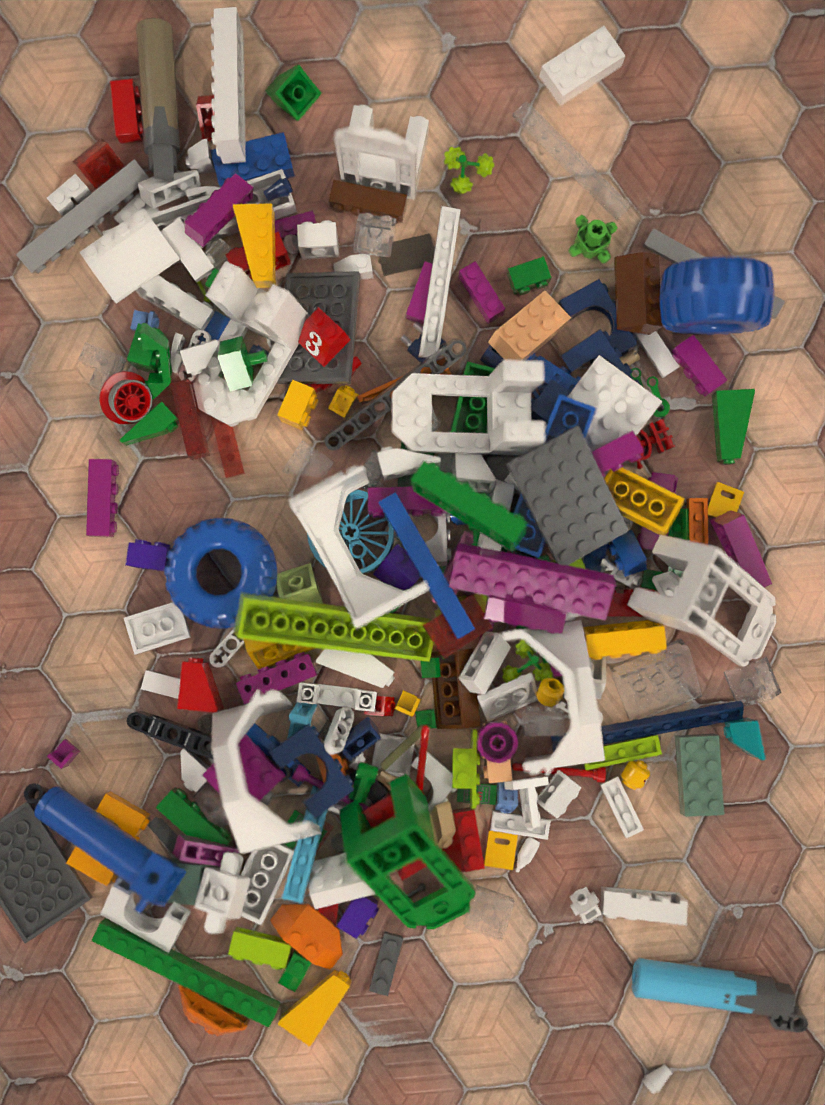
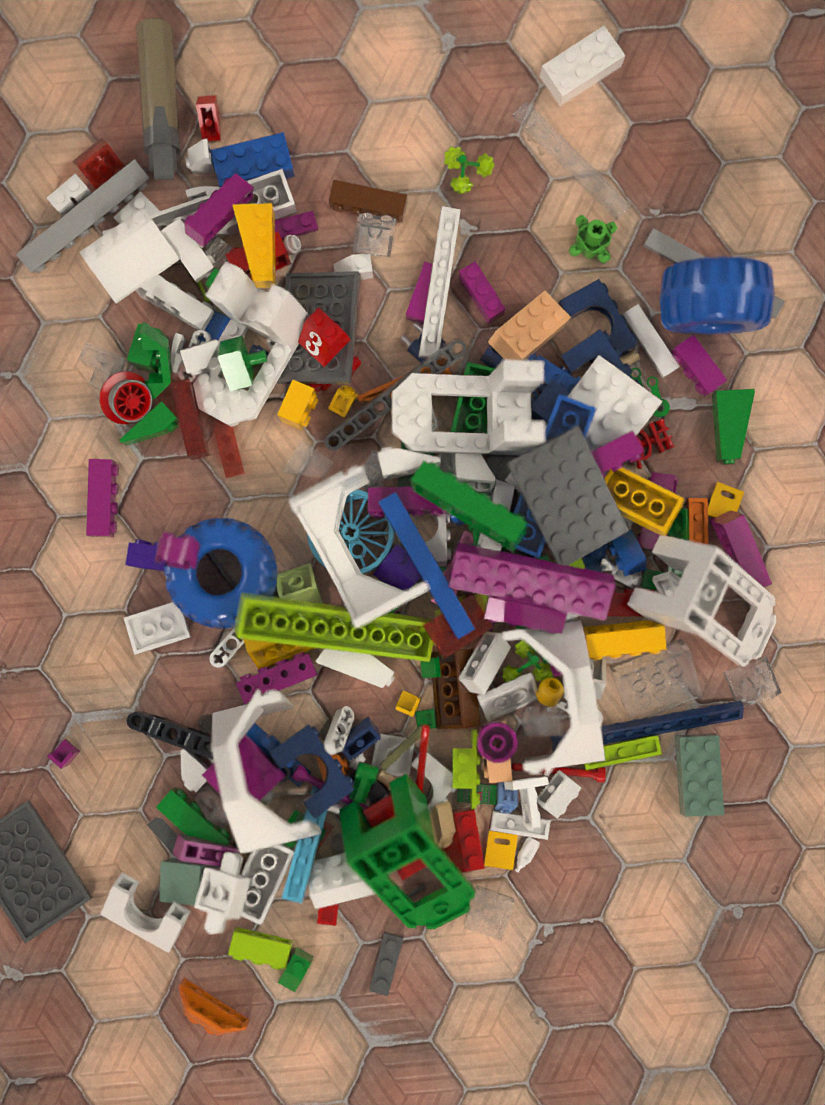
(126, 110): red brick -> none
(128, 818): light orange arch -> none
(144, 317): medium blue bracket -> none
(149, 873): blue piece -> none
(161, 684): white tile -> none
(163, 191): white slope -> none
(177, 551): none -> magenta brick
(187, 973): green brick -> none
(198, 687): red slope -> none
(228, 85): white brick -> none
(279, 189): dark blue cone -> none
(293, 92): green slope -> none
(300, 717): medium azure bracket -> none
(309, 933): orange wedge -> none
(314, 1009): yellow slope -> none
(318, 240): white brick -> none
(337, 696): white slope -> none
(357, 914): dark purple brick -> none
(381, 157): white bracket -> none
(384, 706): red bracket -> none
(408, 255): clear smoke piece -> none
(529, 276): green brick -> none
(585, 905): white brick -> none
(621, 807): white plate -> none
(635, 774): yellow head -> none
(638, 292): reddish brown slope -> none
(644, 905): white wedge -> none
(656, 1079): white cone -> none
(719, 991): medium azure piece -> none
(746, 736): teal slope -> none

